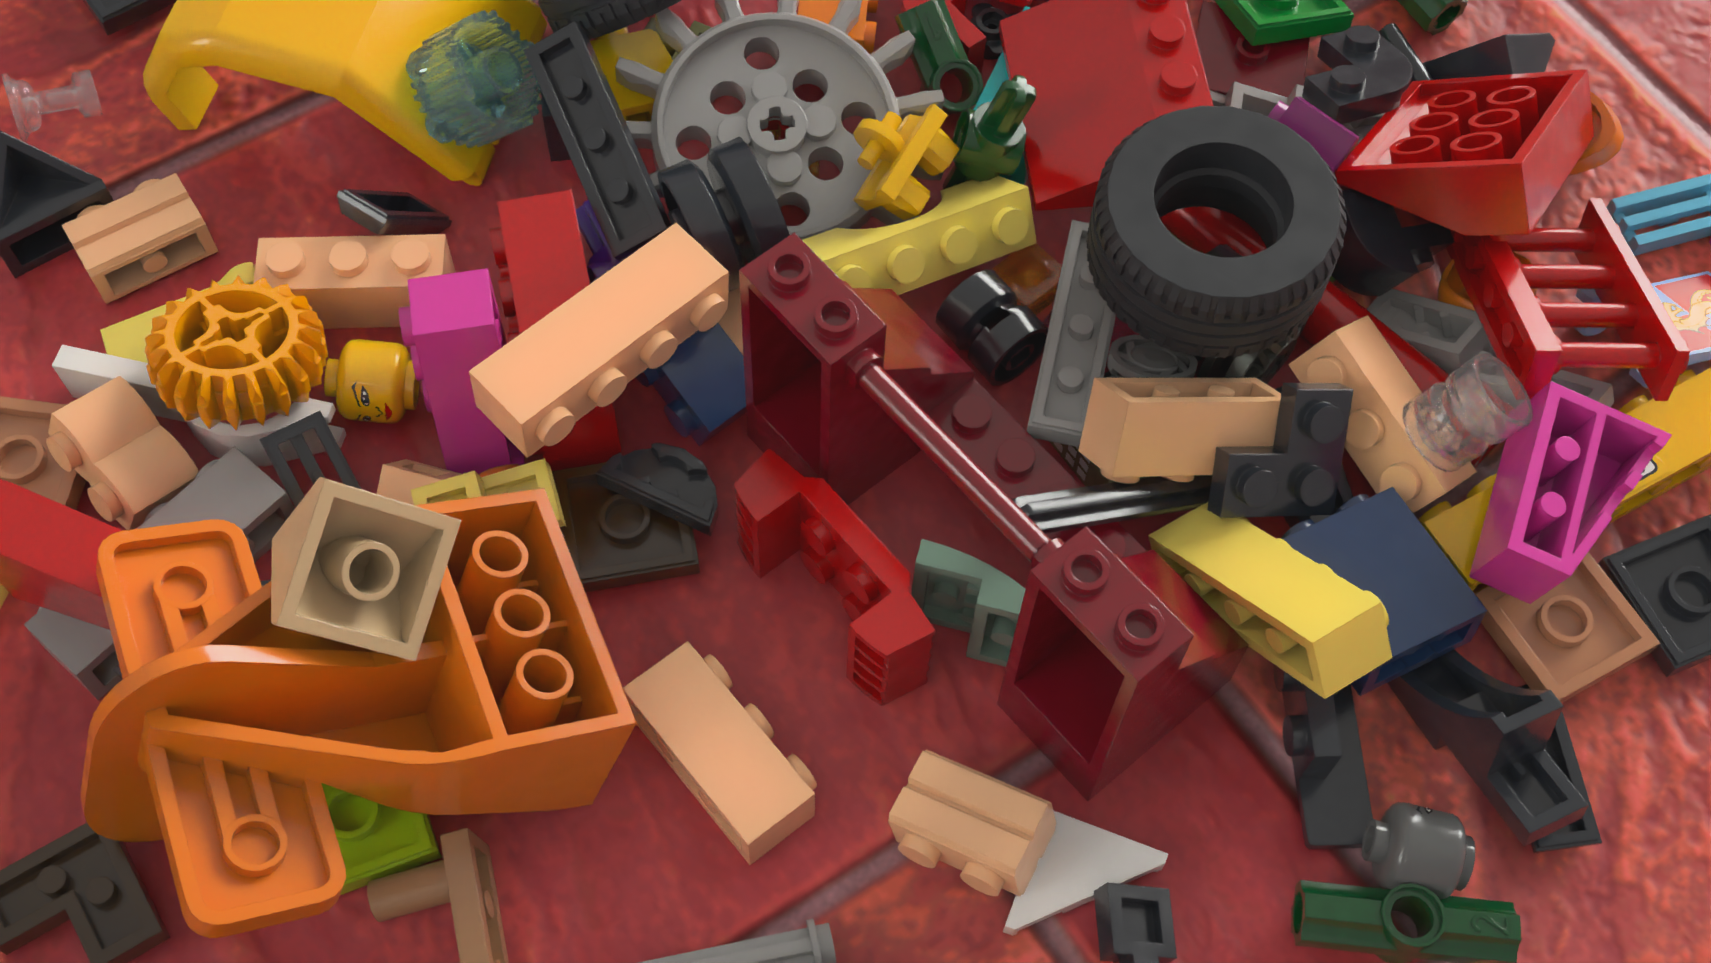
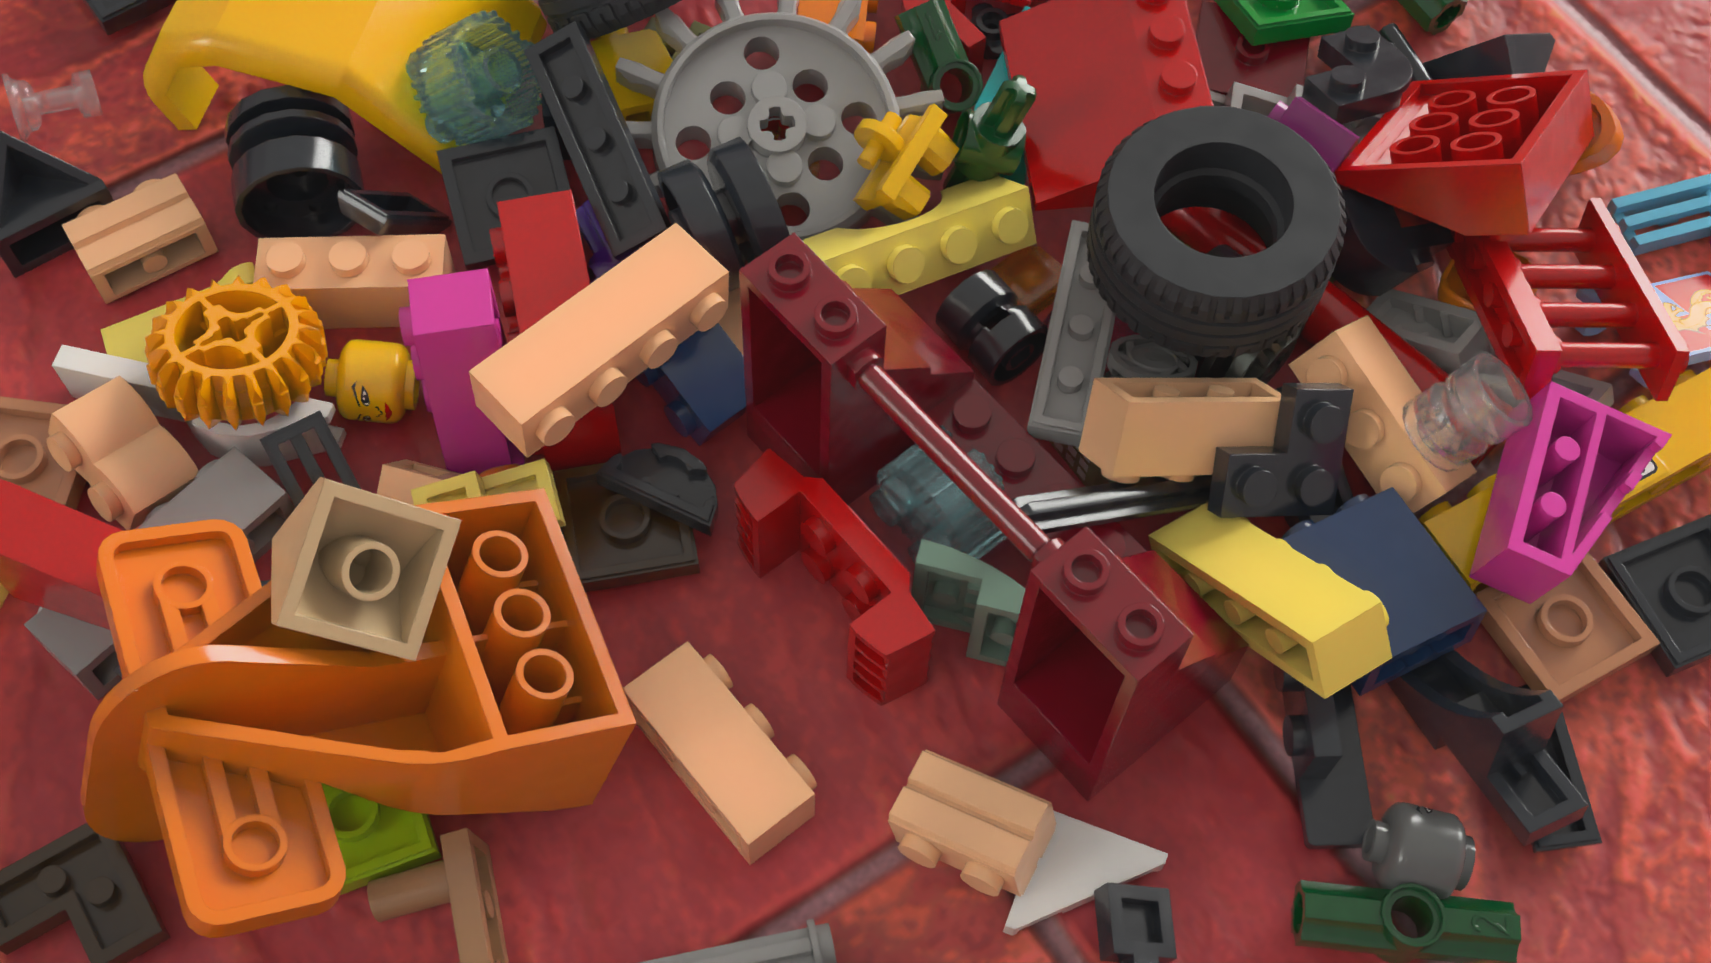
(290, 161): none -> black wheel
(493, 172): none -> black plate
(931, 506): none -> clear light blue brick

